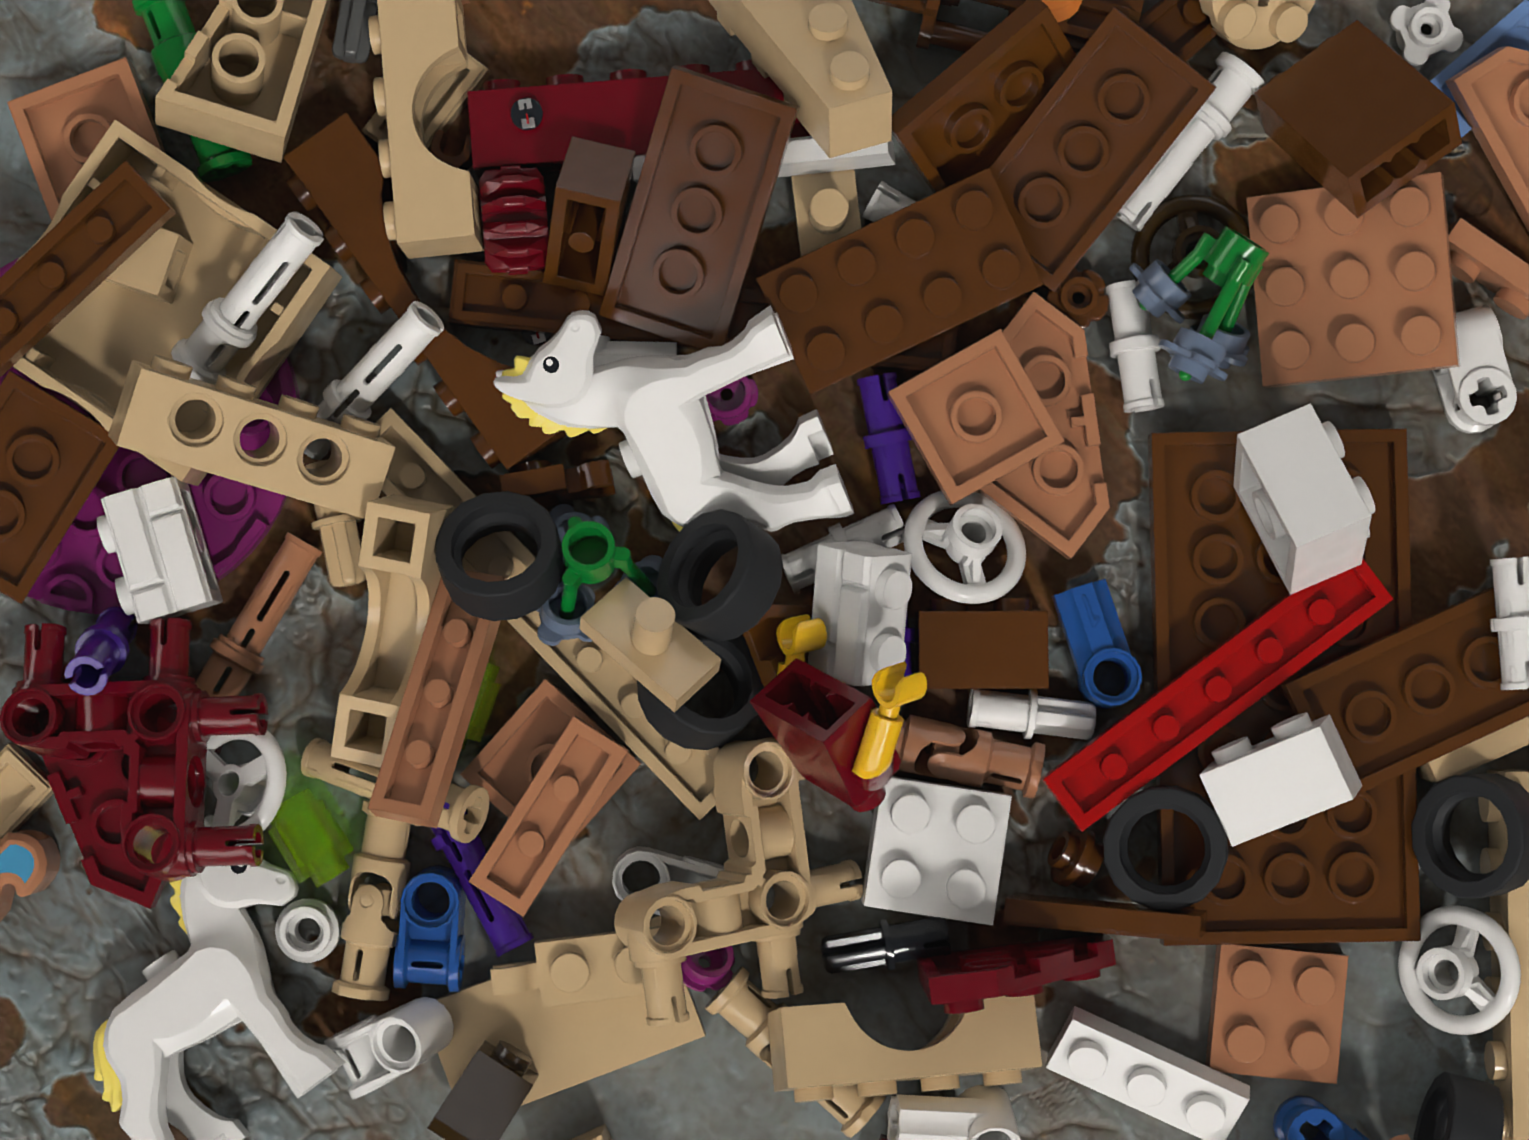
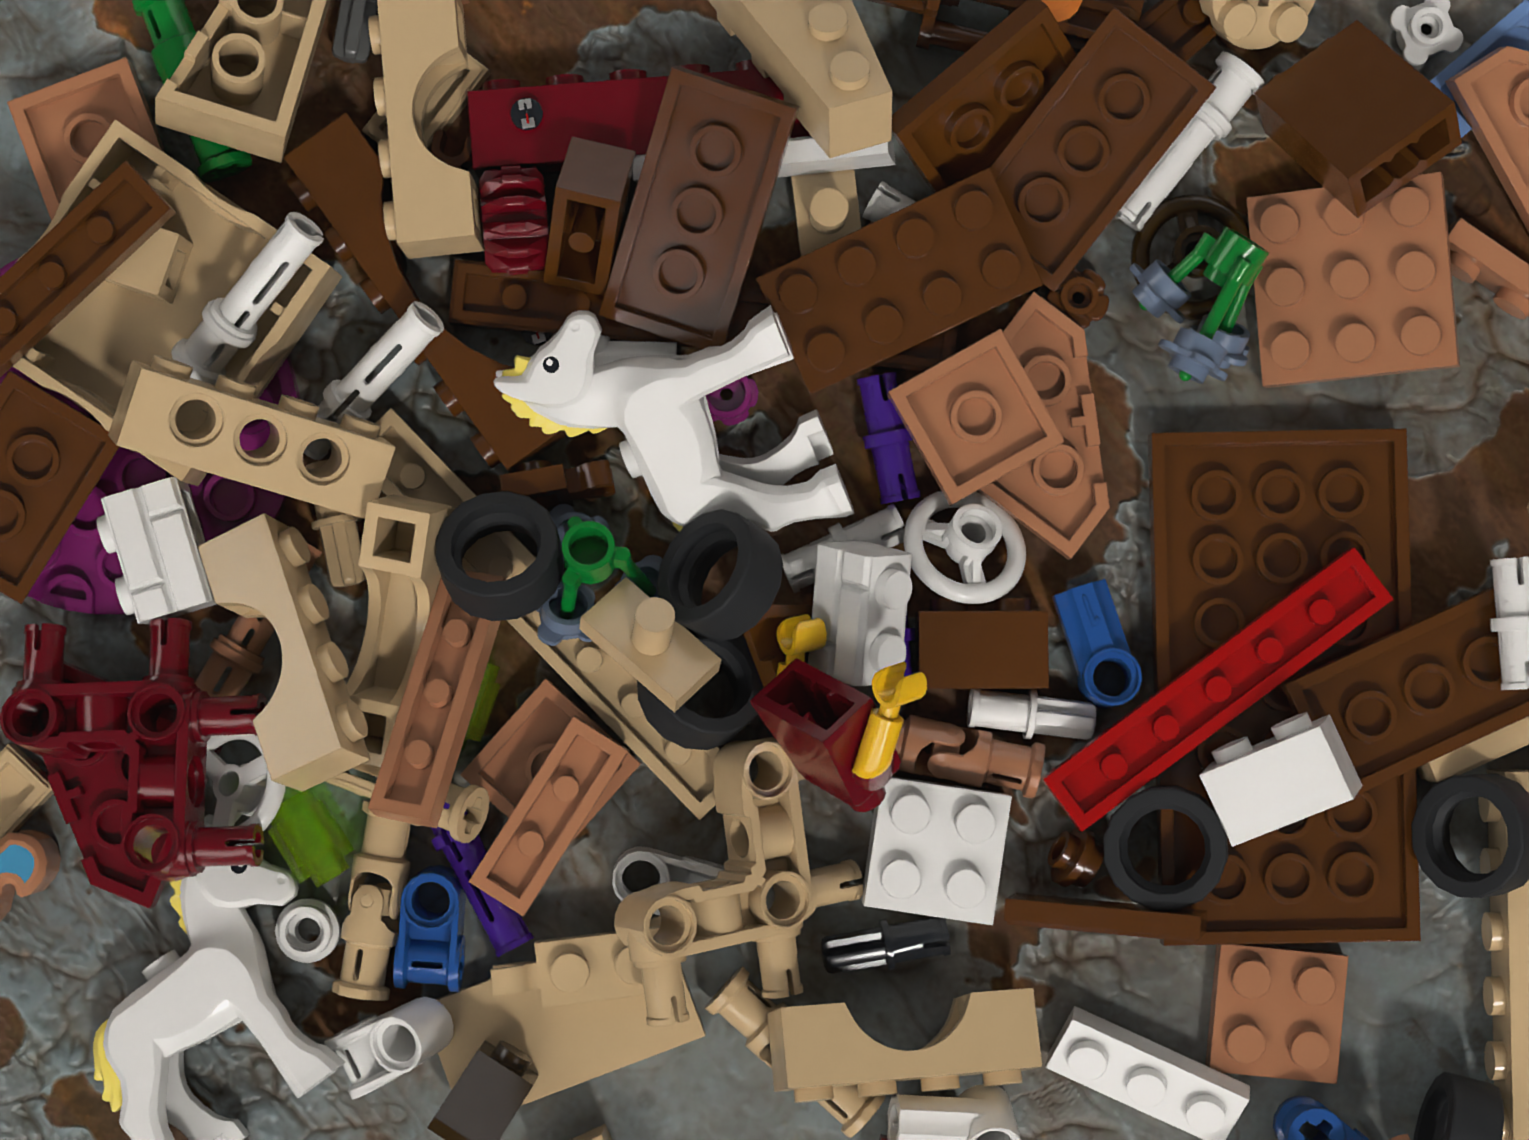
(101, 651): dark purple pin -> none
(310, 722): none -> tan arch
(714, 976): magenta plate -> none
(1011, 970): dark red plate -> none
(1134, 349): white pin -> none
(1303, 497): white brick -> none
(1432, 974): white piece -> none
(1481, 372): white piece -> none

